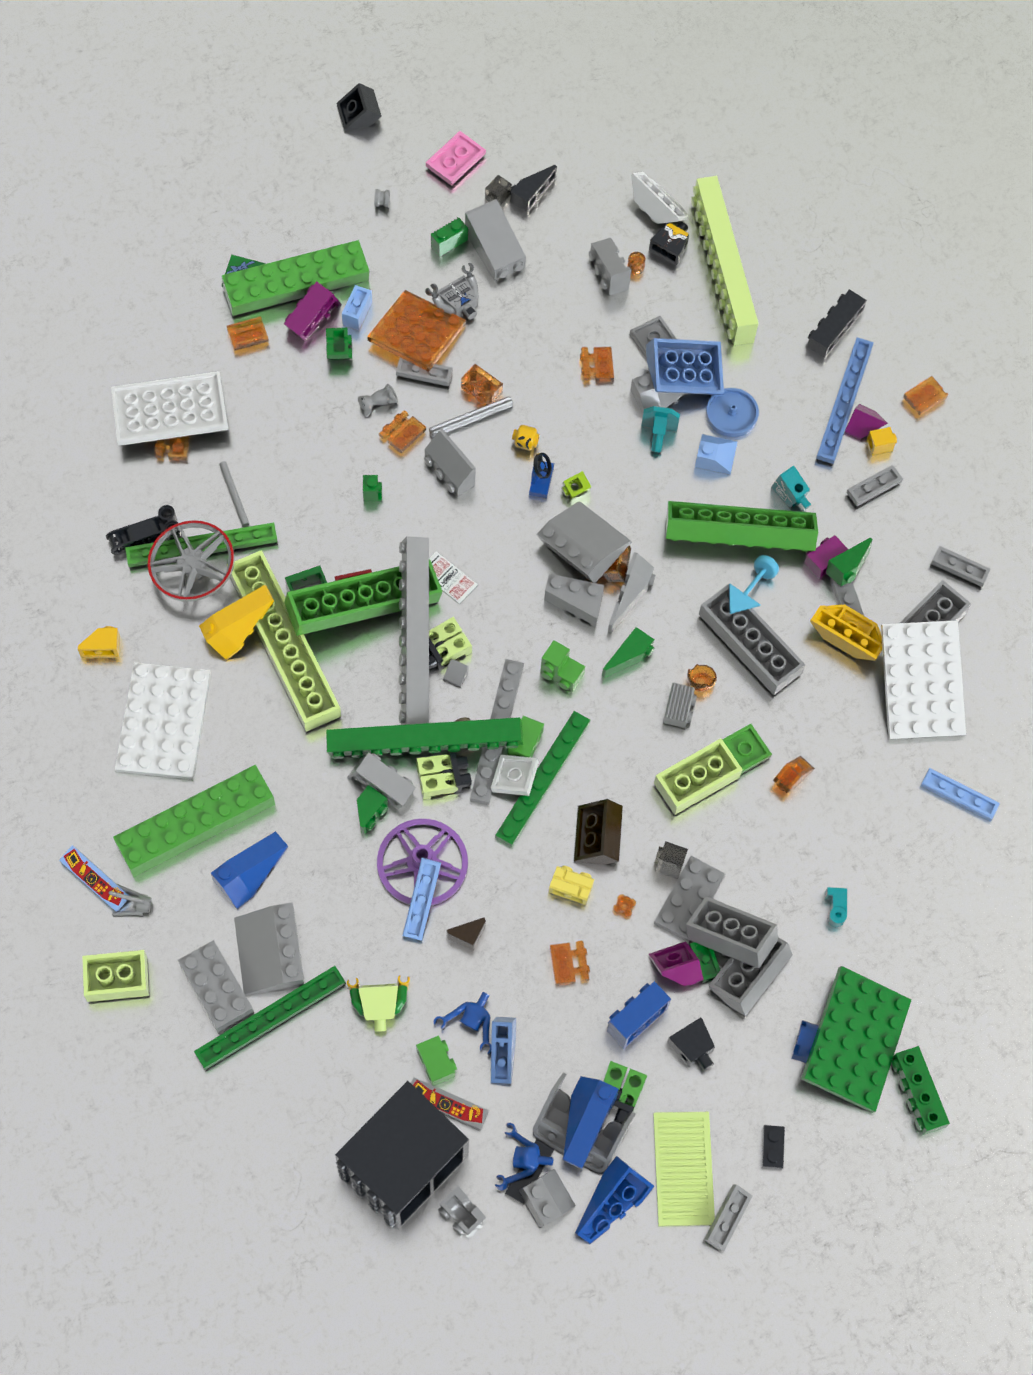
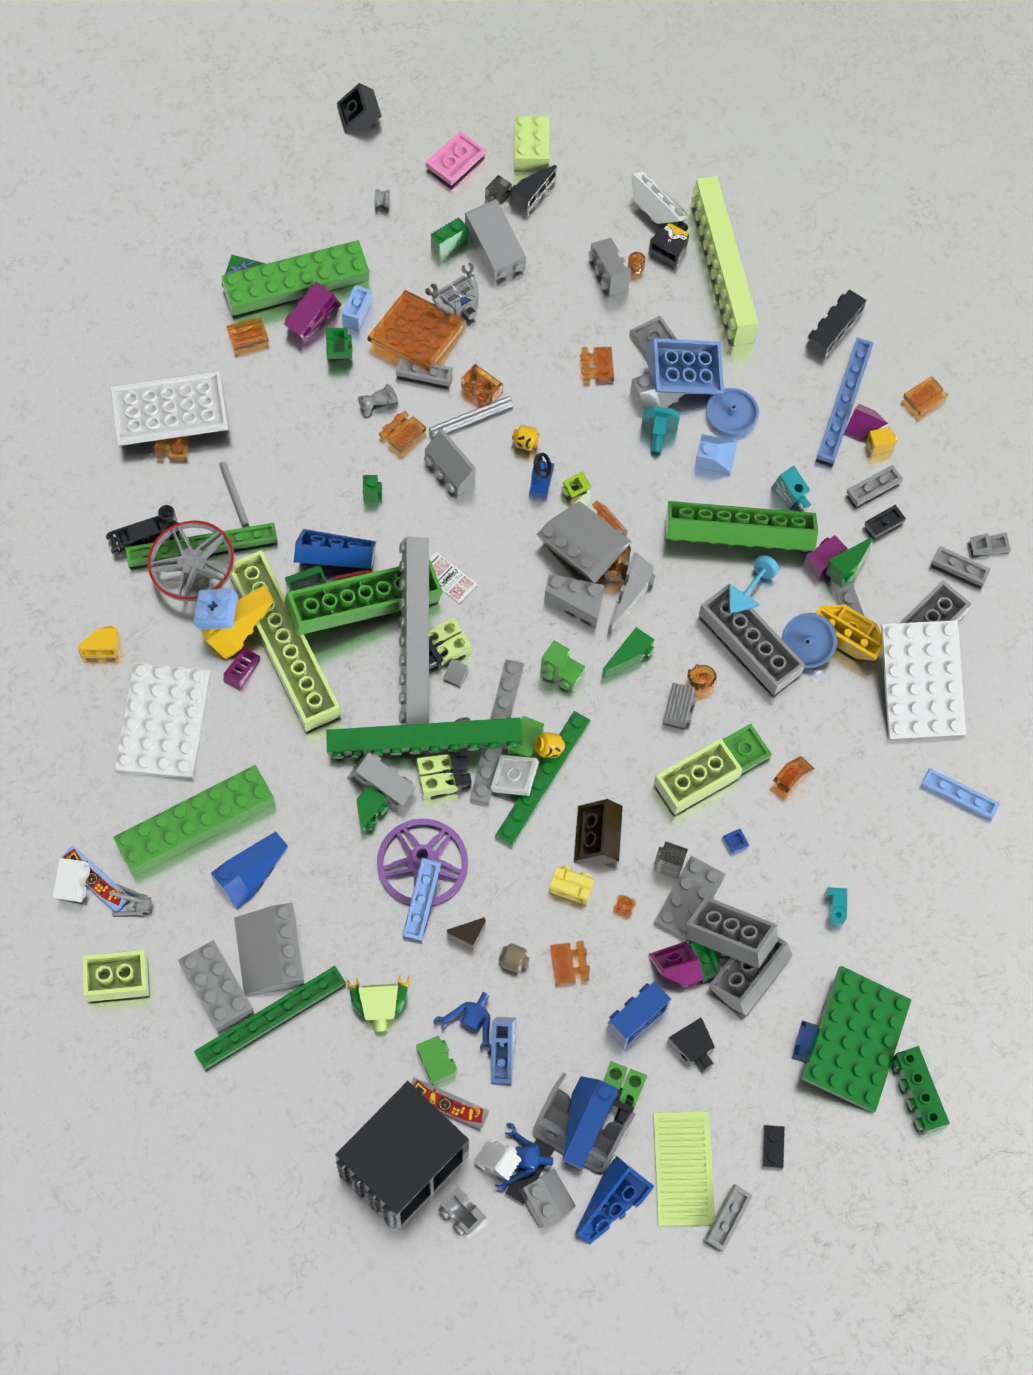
(71, 880): none -> white brick
(215, 609): none -> light blue brick
(235, 678): none -> magenta slope
(334, 550): none -> blue wedge
(497, 1159): none -> white brick
(514, 957): none -> dark tan head
(531, 143): none -> yellowish green brick
(549, 745): none -> yellow head
(605, 513): none -> clear orange plate
(735, 841): none -> blue tile
(811, 638): none -> medium blue piece
(885, 521): none -> black plate
(990, 545): none -> light grey slope

